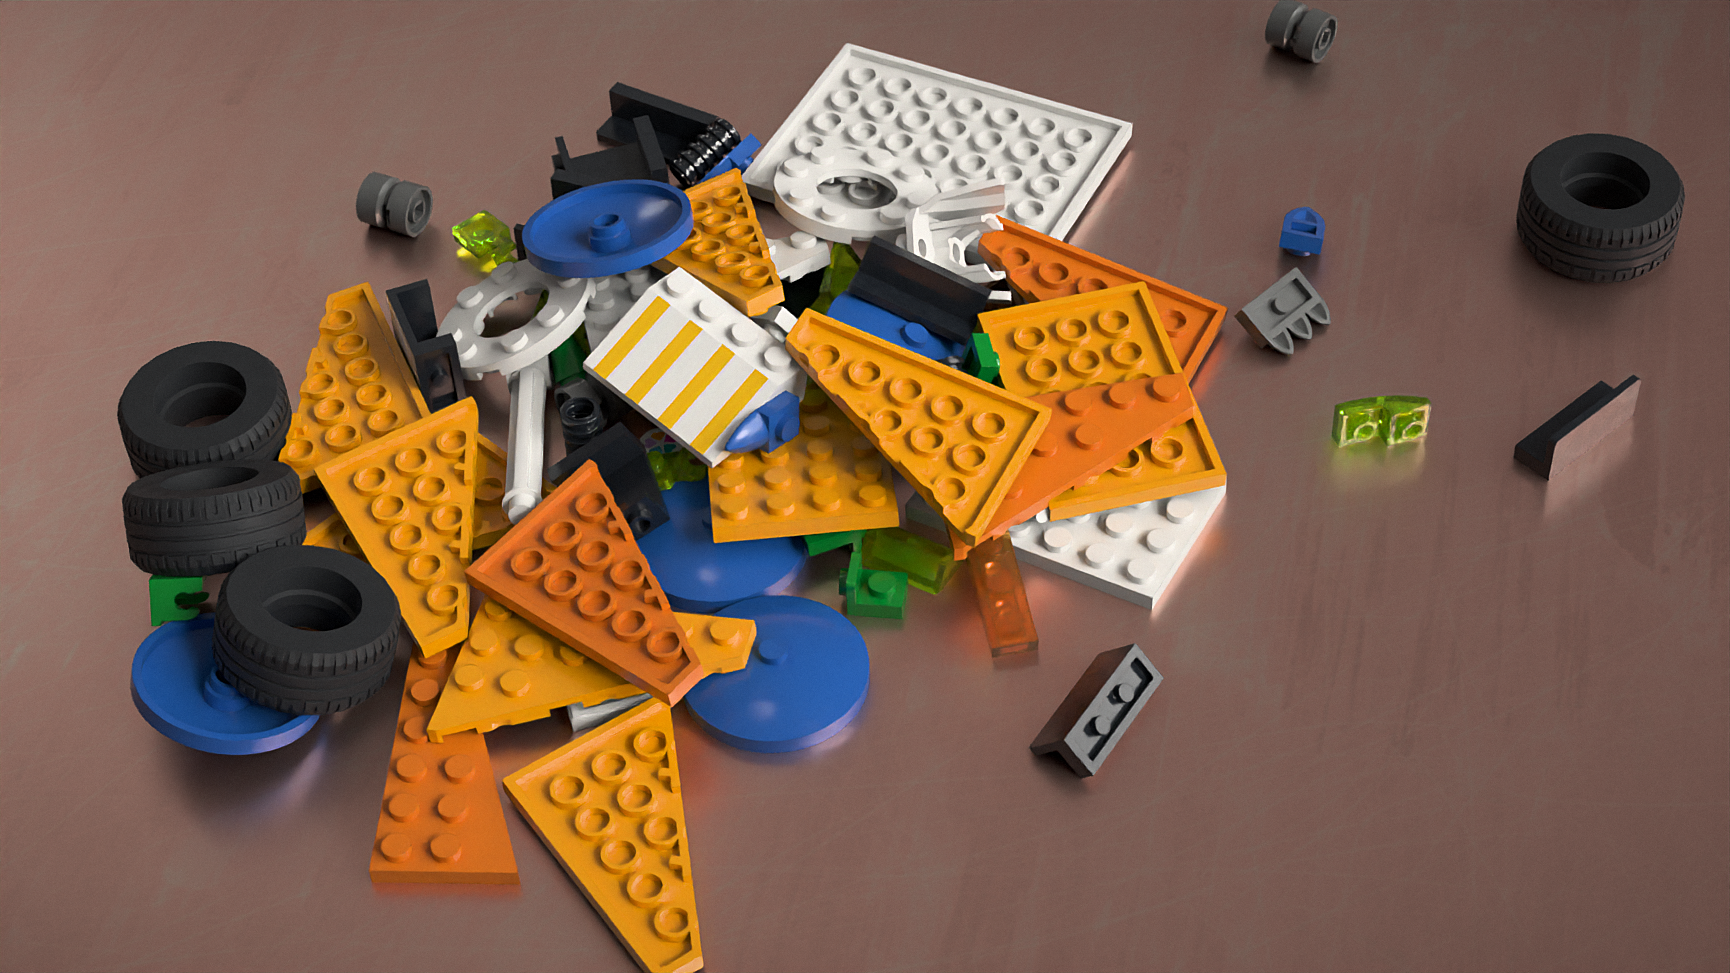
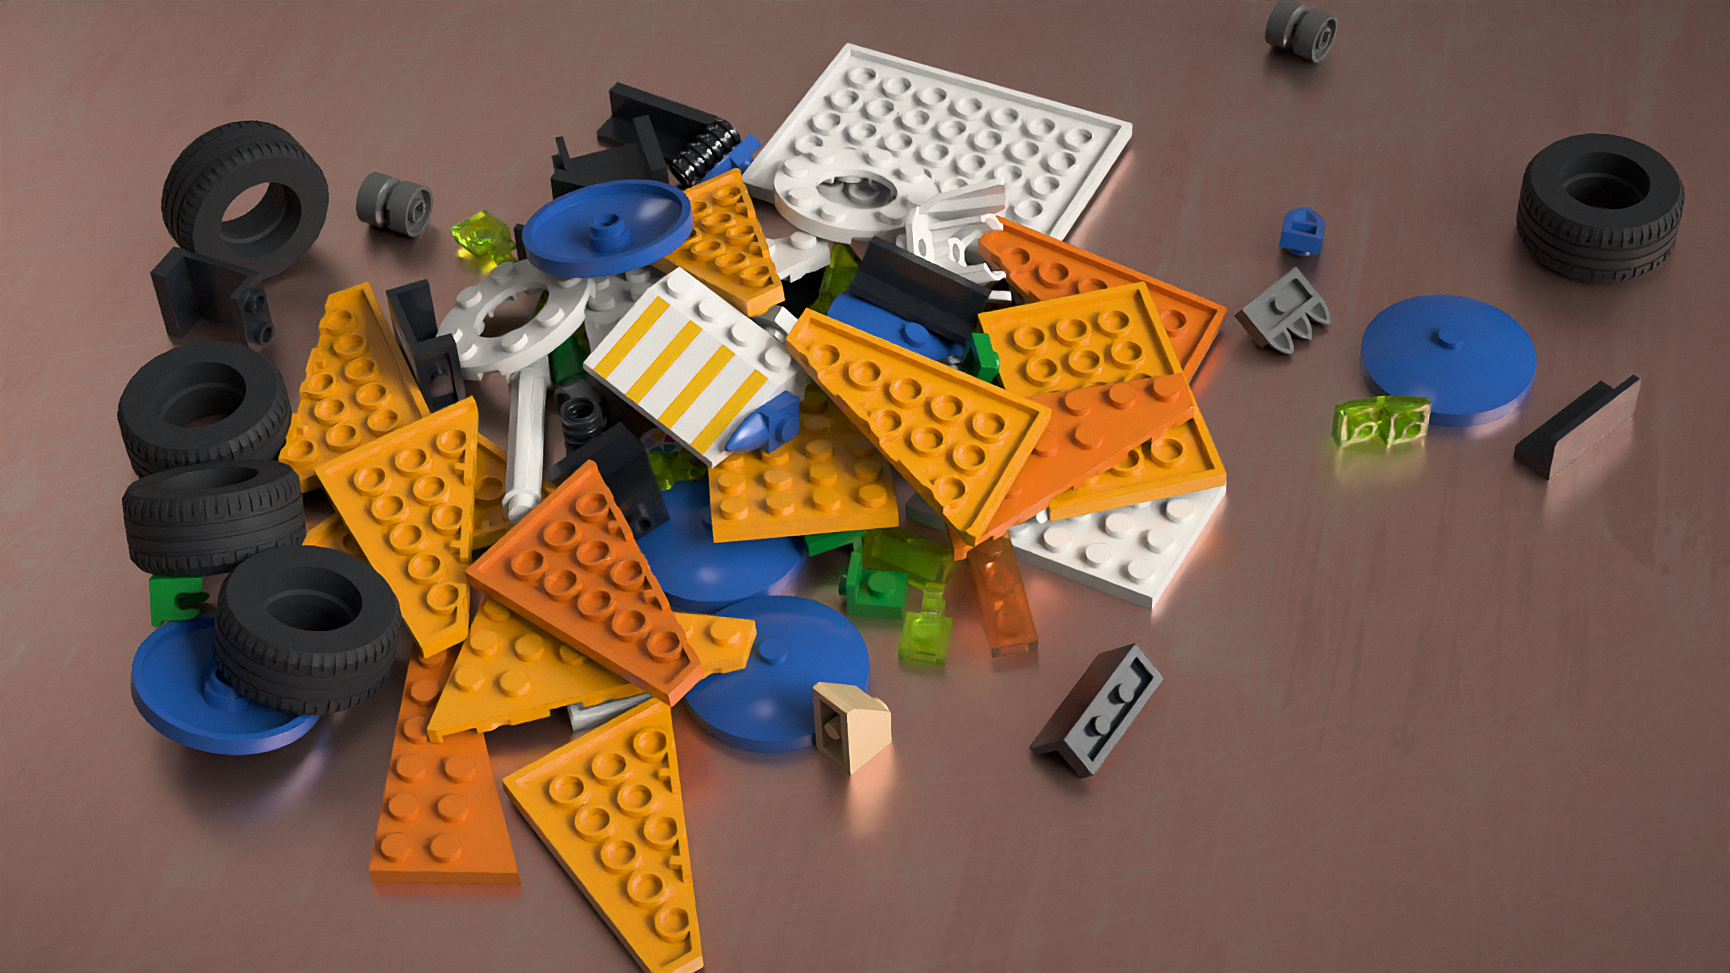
(214, 290): none -> black panel
(225, 165): none -> black tyre
(849, 724): none -> tan slope
(928, 633): none -> clear neon green plate
(1454, 352): none -> blue dish

